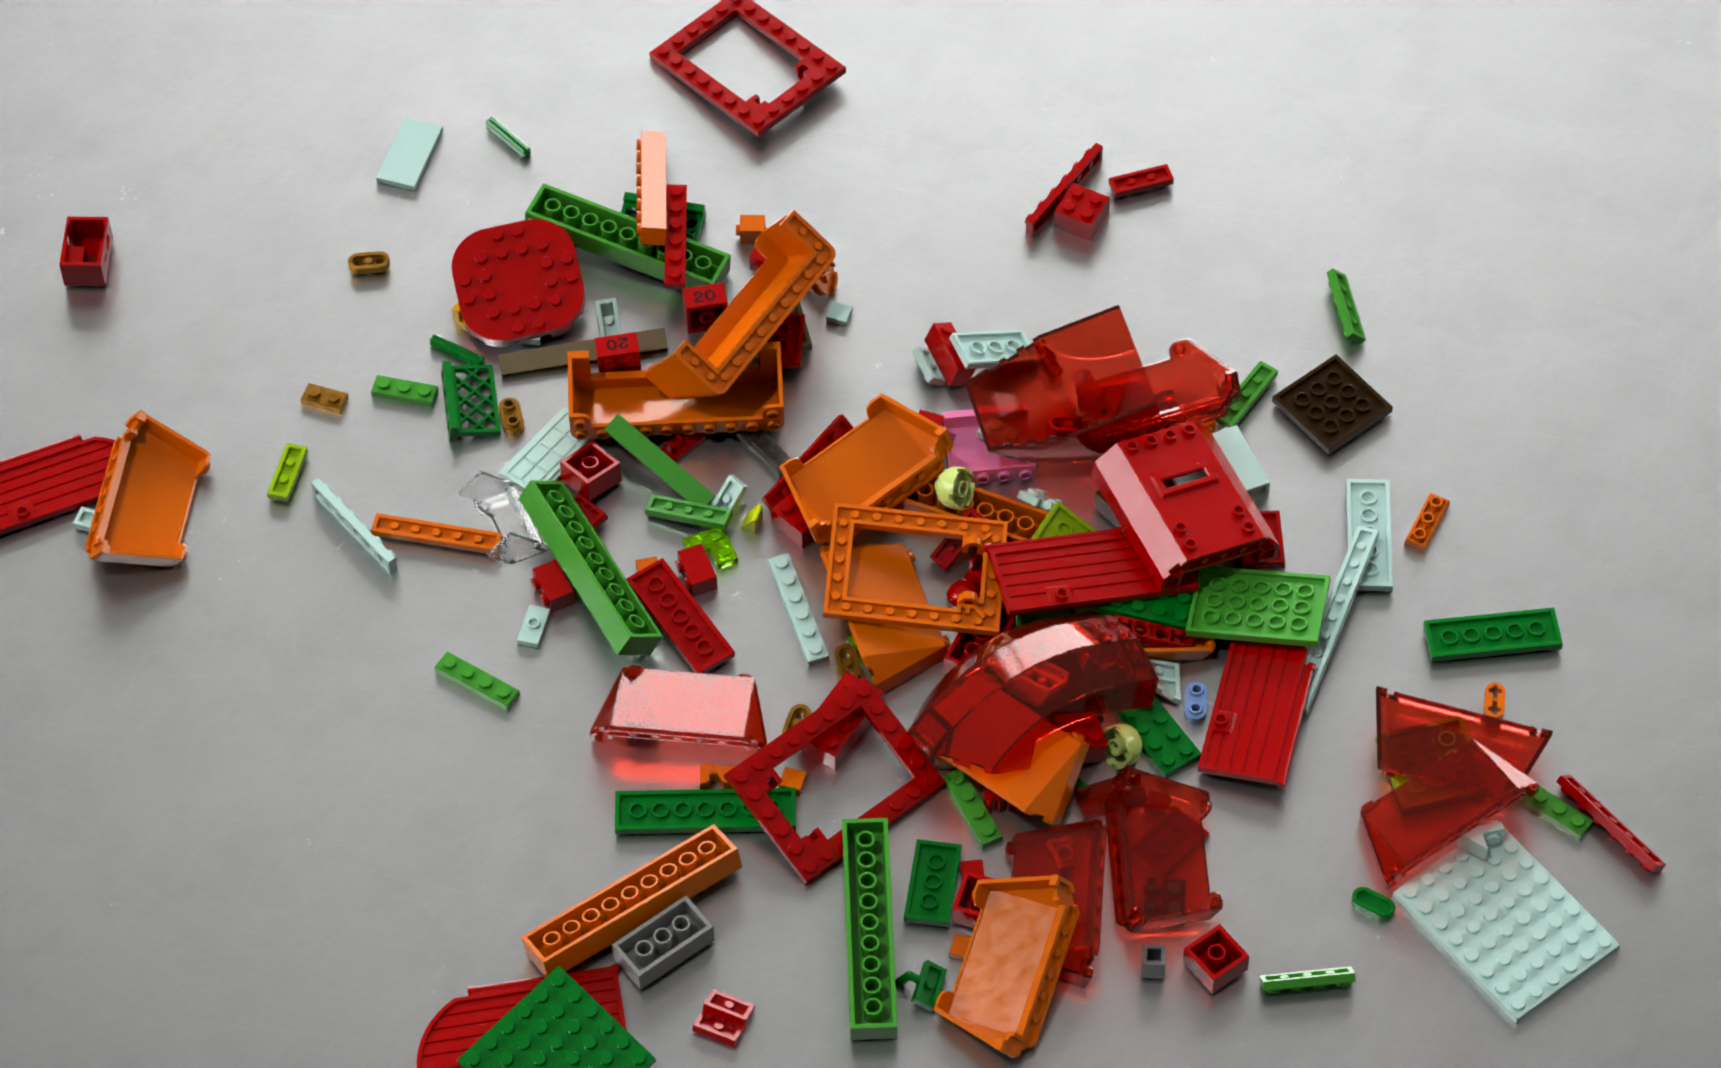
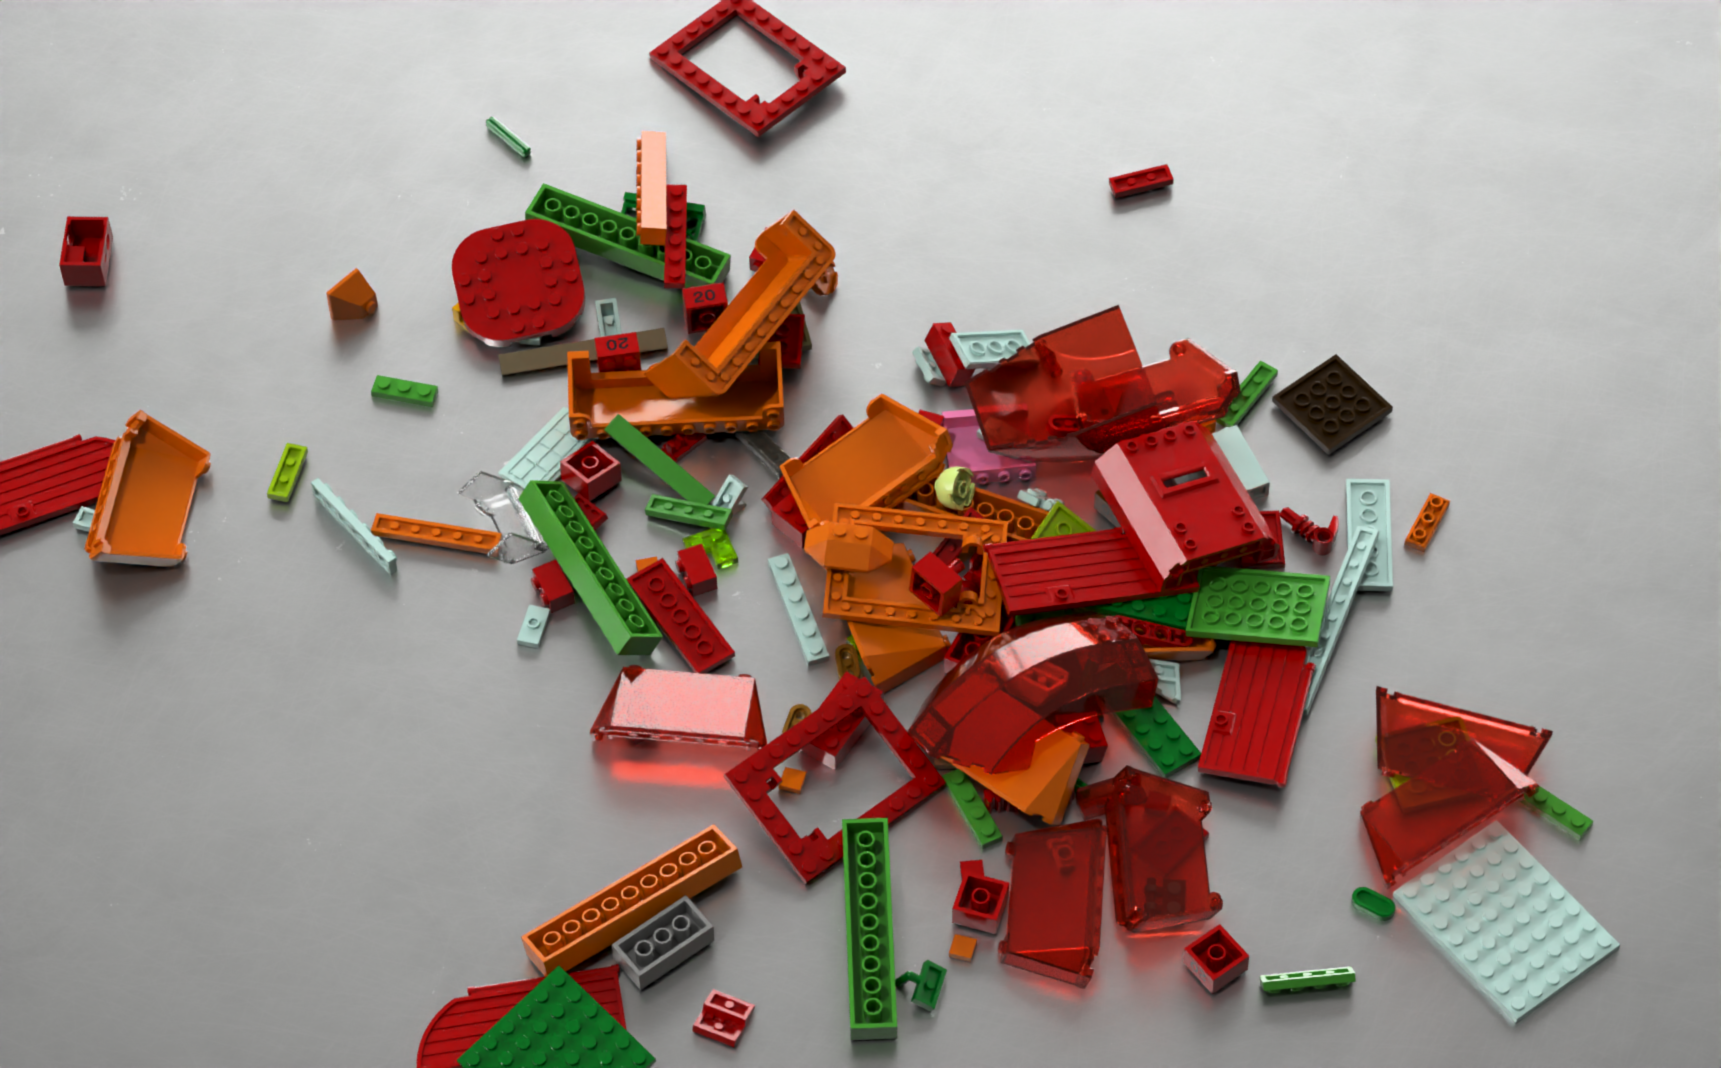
(324, 398): pearl gold plate -> none
(351, 298): none -> orange slope
(370, 262): pearl gold plate -> none
(409, 154): light aqua tile -> none
(453, 406): green fence -> none
(456, 350): green axle -> none
(477, 681): bright green plate -> none
(509, 415): pearl gold plate -> none
(693, 811): green plate -> none
(712, 773): orange leg -> none
(750, 228): orange brick -> none
(753, 519): neon yellow slope -> none
(839, 313): light aqua tile -> none
(848, 547): none -> orange wedge
(932, 883): green plate -> none
(937, 583): none -> red brick
(1012, 960): orange windscreen -> none
(1079, 172): red plate -> none
(1081, 212): red brick -> none
(1123, 745): yellowish green cylinder -> none
(1153, 961): flat silver brick -> none
(1195, 700): light blue plate -> none
(1312, 532): none -> red piece
(1346, 306): bright green plate -> none
(1479, 837): light aqua slope -> none
(1489, 702): orange beam -> none
(1492, 634): green plate -> none
(1614, 826): red plate -> none

